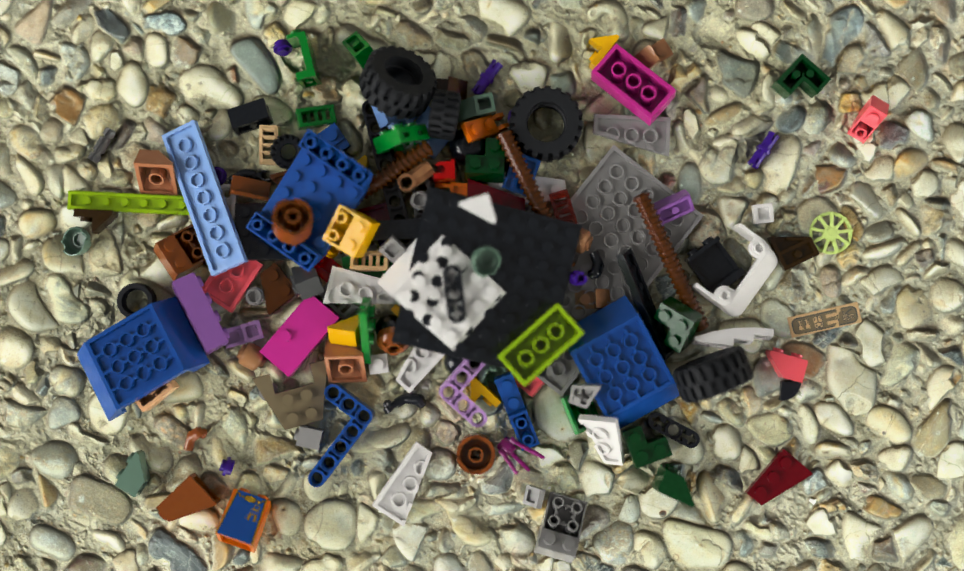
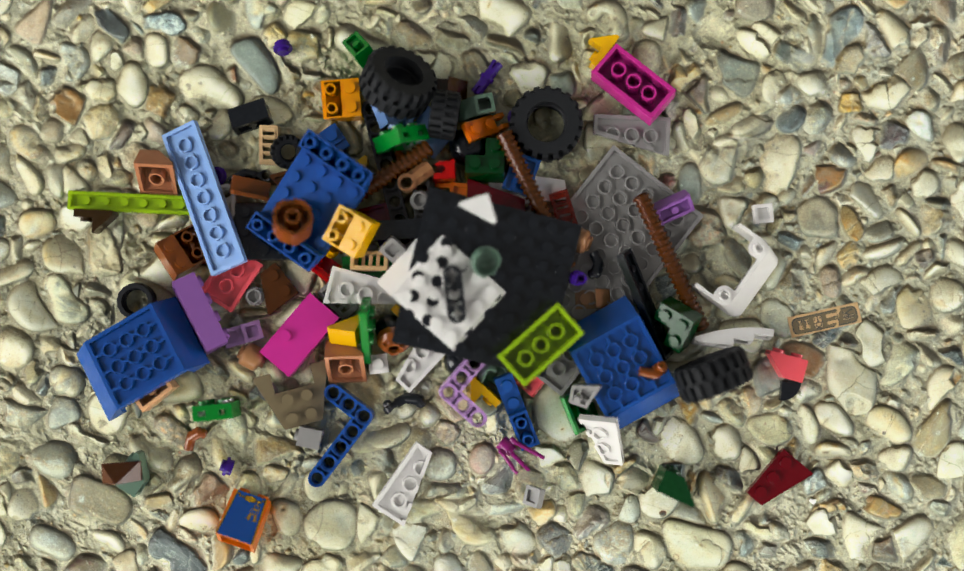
(76, 241): sand green hair -> none
(101, 145): dark grey axle -> none
(121, 472): none -> reddish brown slope
(187, 499): dark orange slope -> none
(210, 410): none -> green piece
(306, 283): dark grey slope -> none
(310, 76): green panel -> none
(316, 123): green slope -> none
(342, 100): none -> light orange slope
(475, 464): dark orange brick -> none
(561, 527): light grey slope -> none
(644, 451): dark green brick -> none
(654, 54): medium nougat slope -> none
(655, 371): none -> dark orange arm
(663, 418): black beam -> none
(713, 265): black panel -> none
(763, 150): dark purple pin -> none
(792, 250): dark brown wing -> none
(801, 74): dark green brick -> none
(831, 232): yellowish green wheel -> none
(868, 119): coral slope -> none

